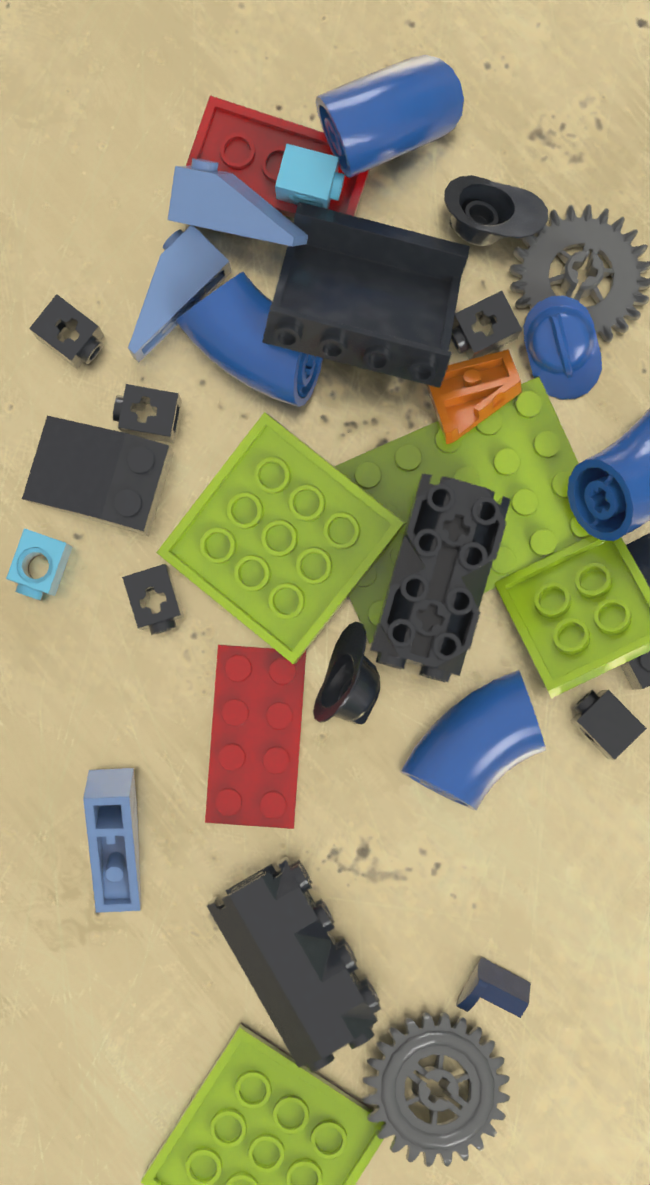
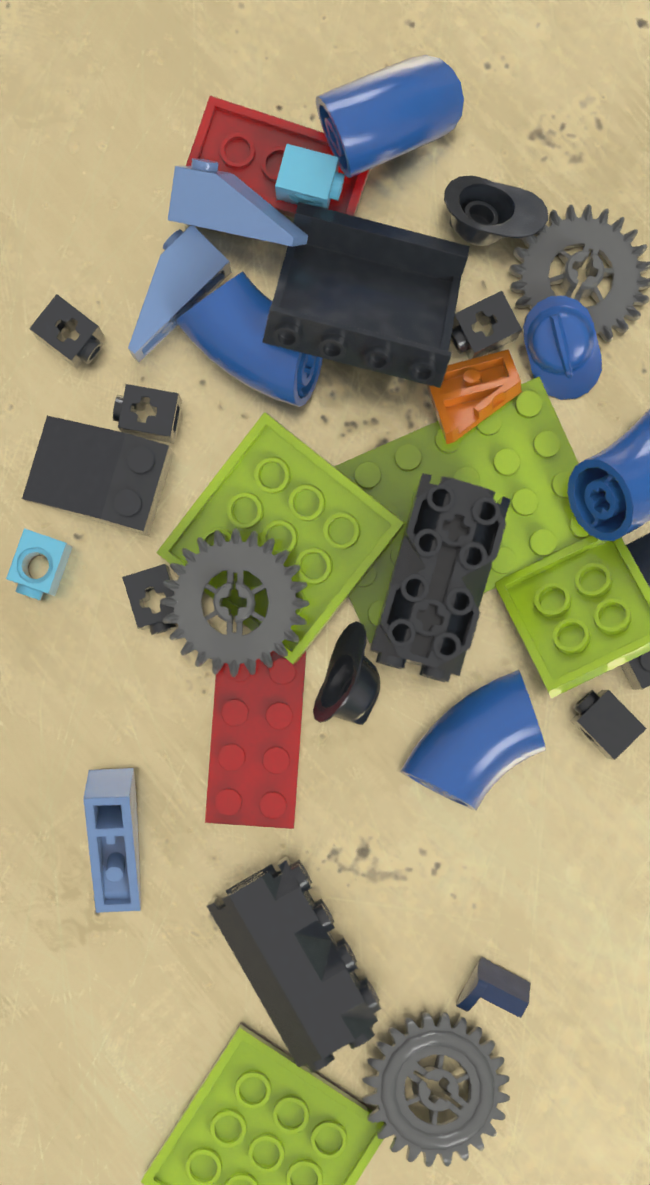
(234, 558): none -> dark grey gear

